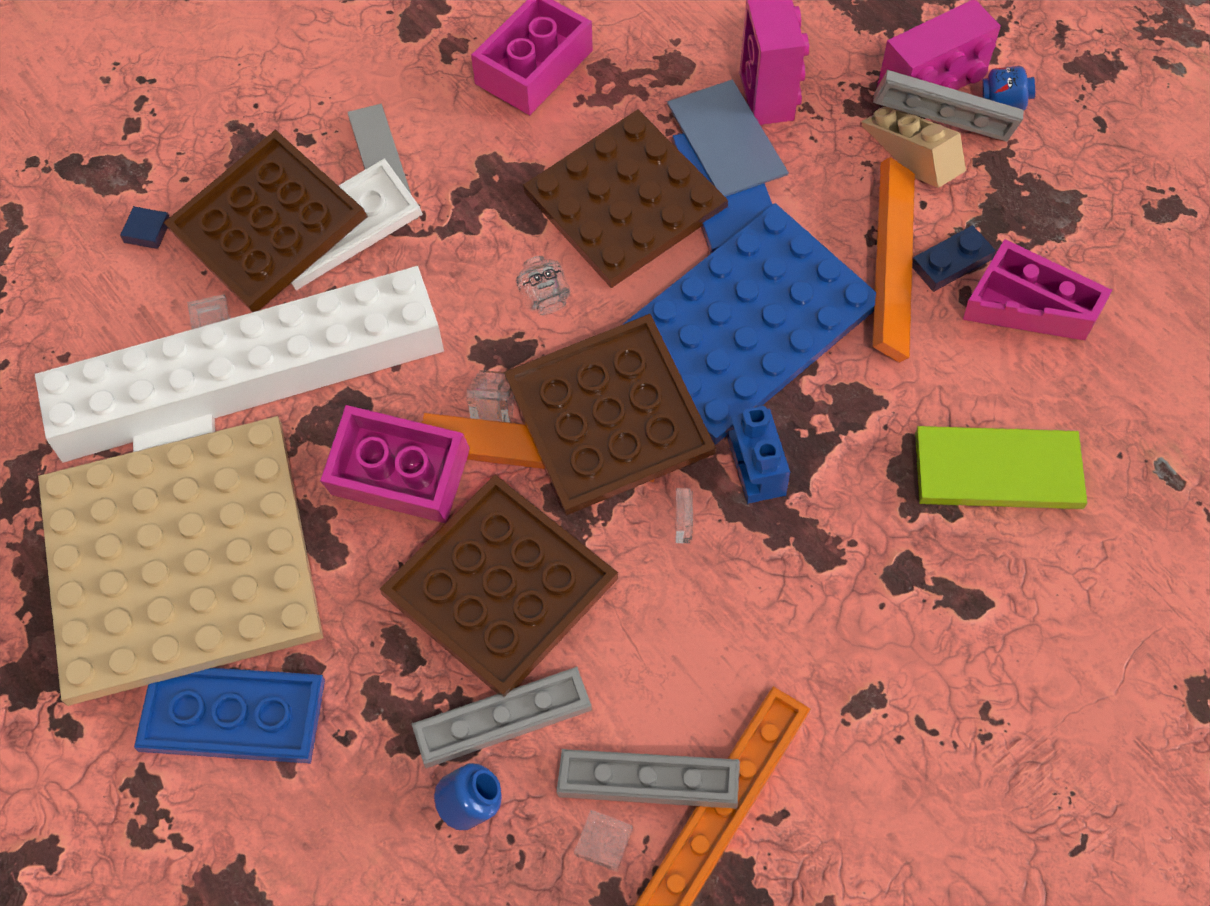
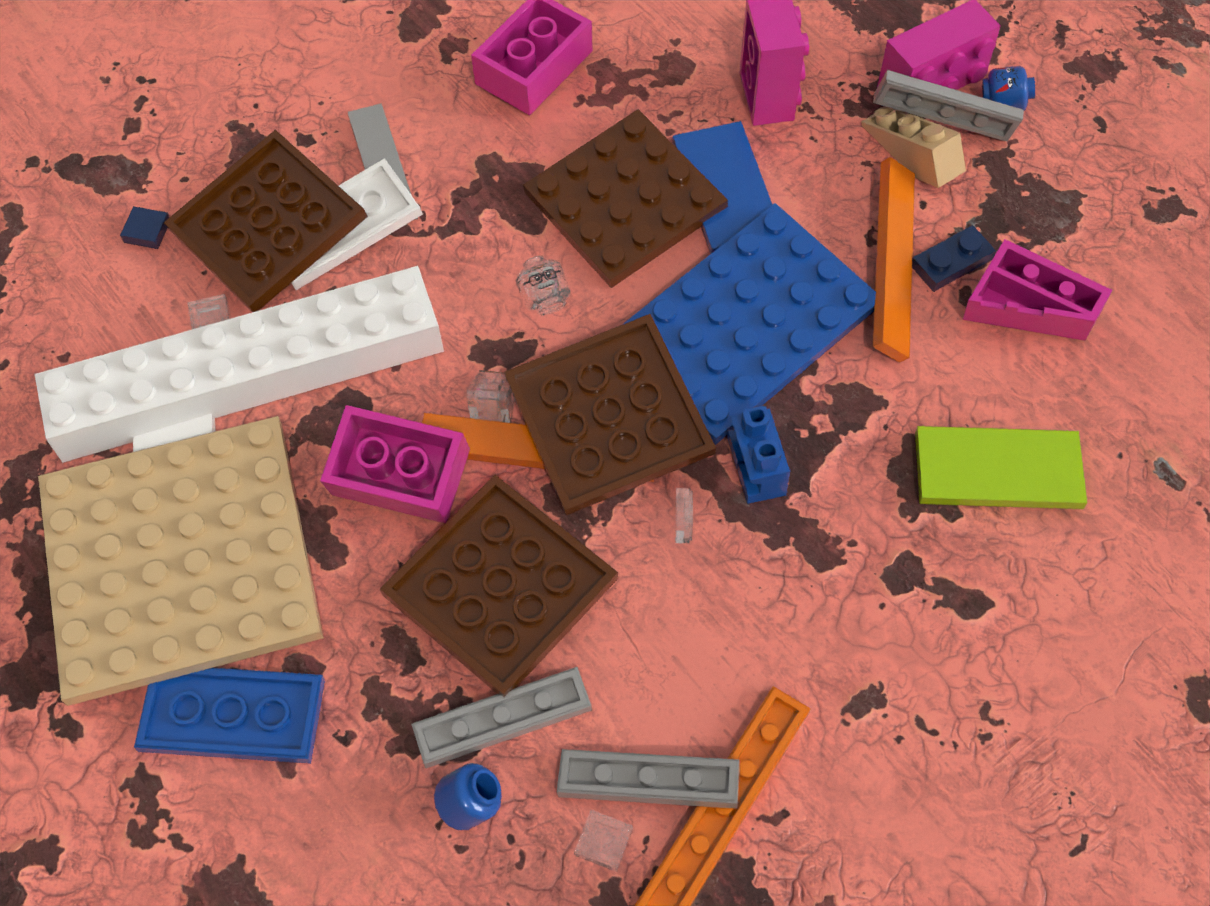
(727, 138): sand blue piece -> none

